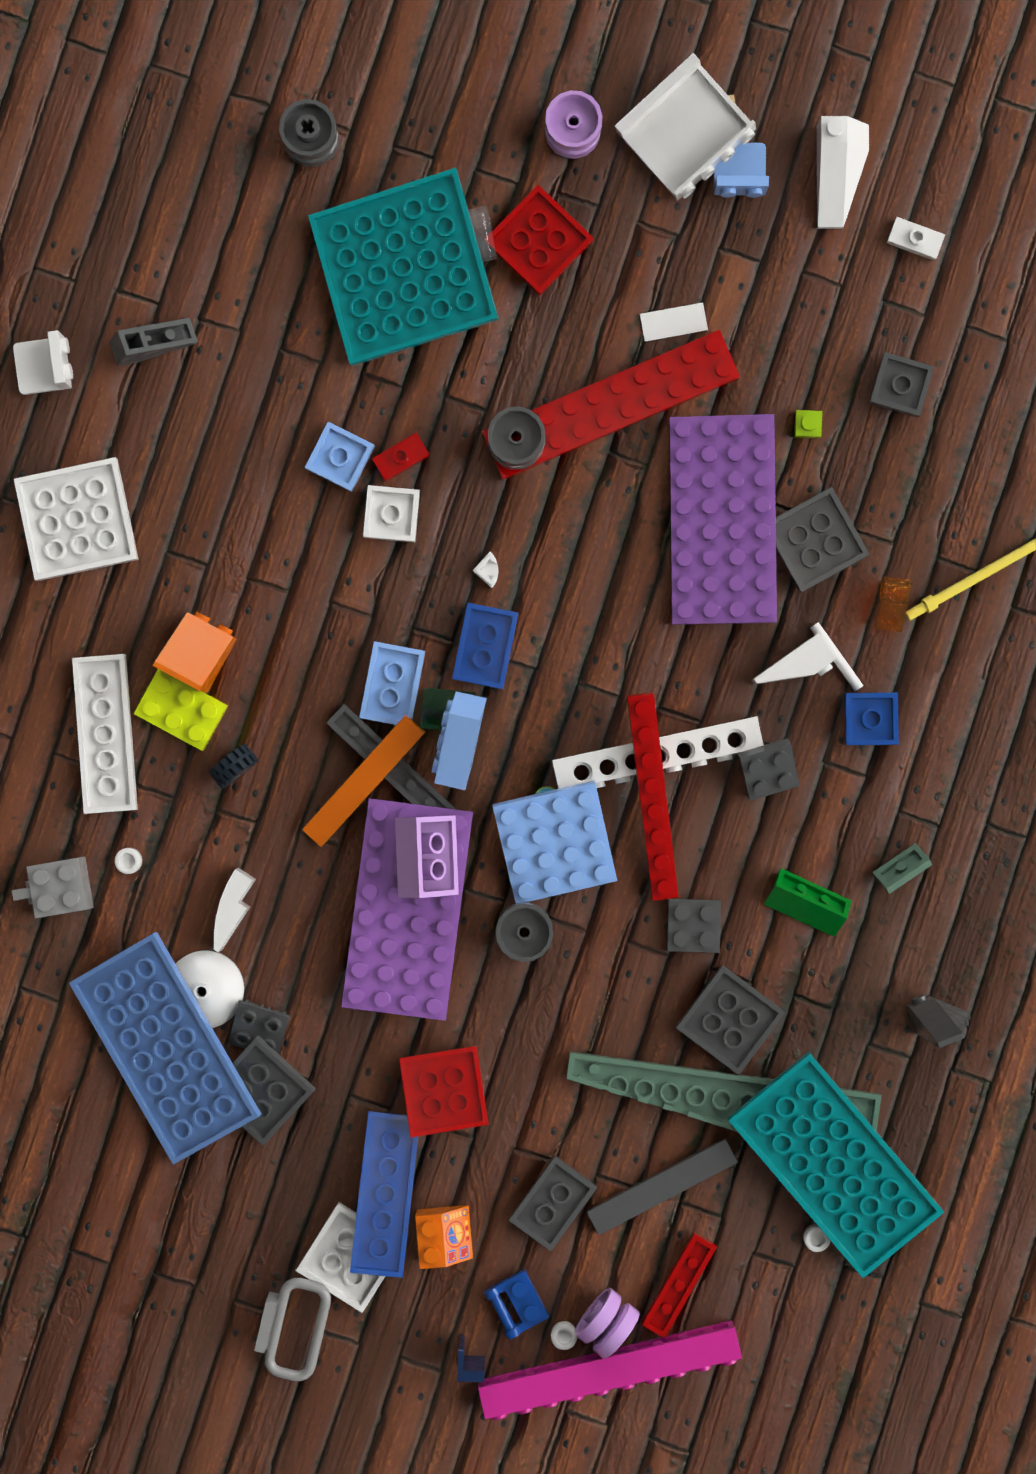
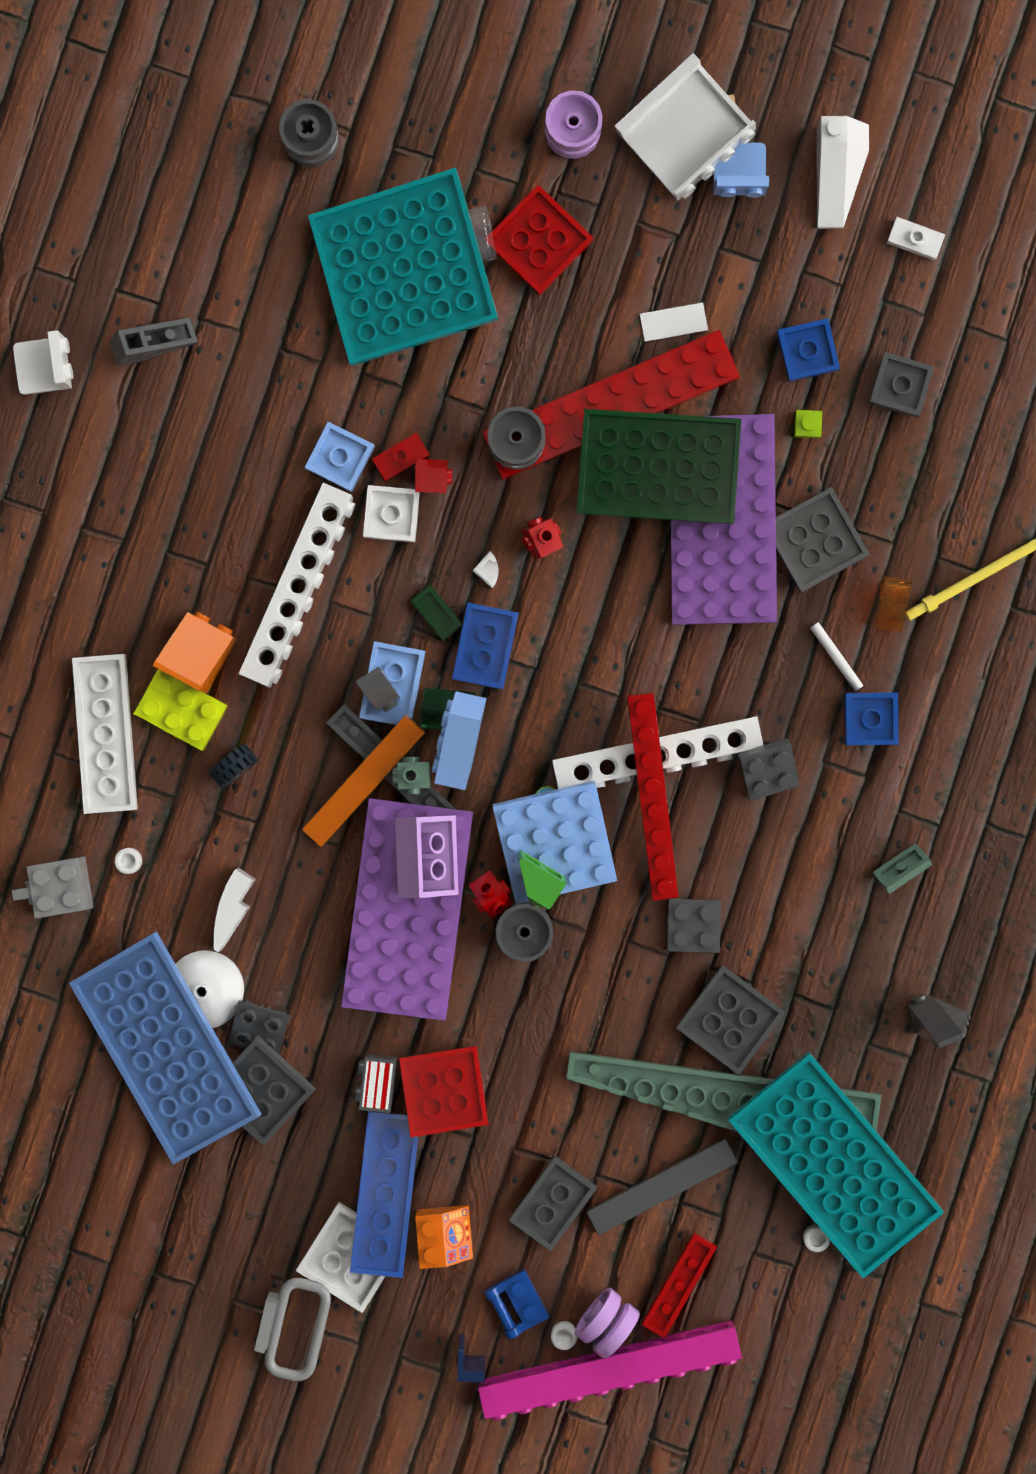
(76, 519): white plate -> none
(327, 498): none -> white brick
(378, 1083): none -> brick
(379, 690): none -> dark grey slope
(422, 771): none -> sand green brick
(432, 476): none -> red brick
(436, 613): none -> dark green tile
(491, 894): none -> red brick
(540, 881): none -> bright green slope
(541, 537): none -> red brick
(659, 466): none -> dark green plate
(803, 661): white slope -> none
(808, 350): none -> blue plate
(808, 902): green panel -> none

